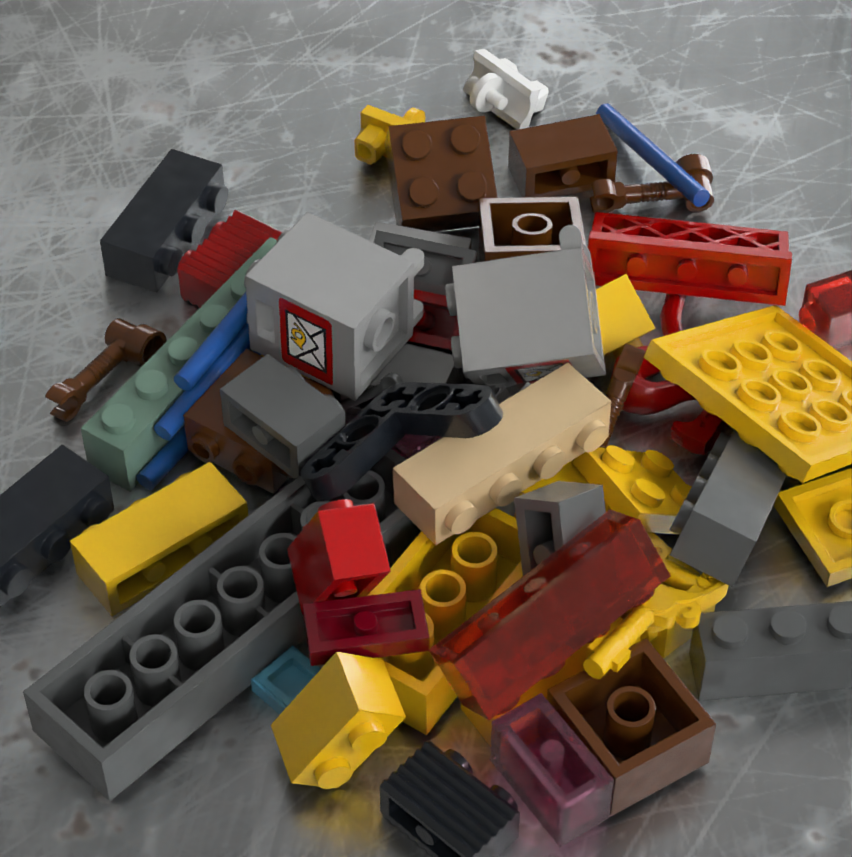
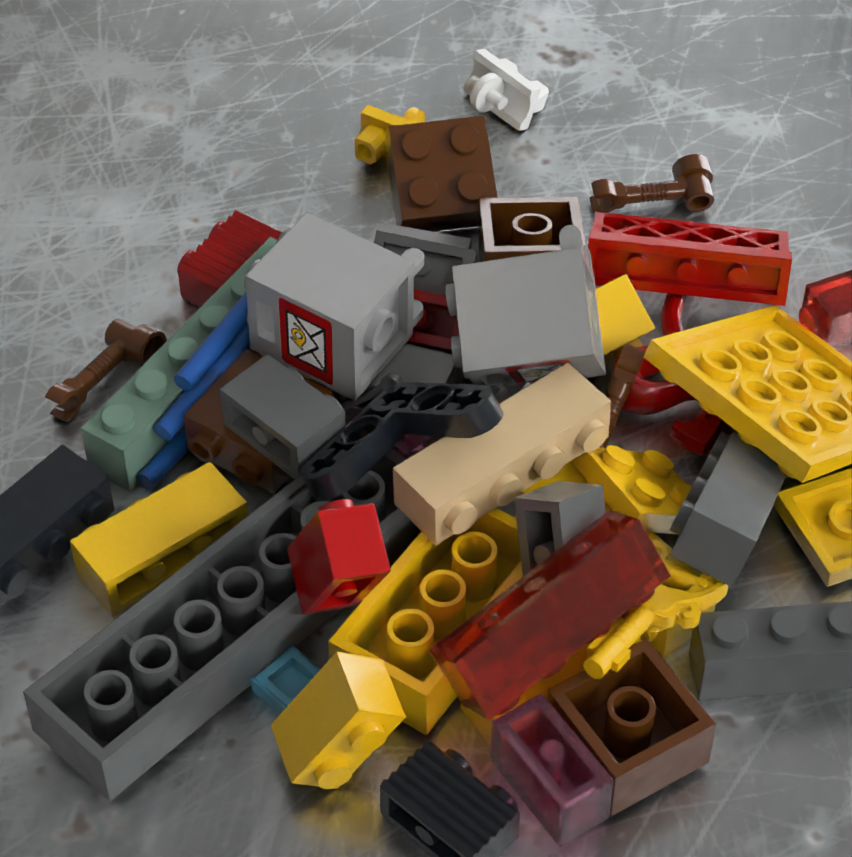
(164, 220): black brick -> none
(367, 626): dark red plate -> none
(561, 157): reddish brown brick -> none
(654, 155): blue bar -> none

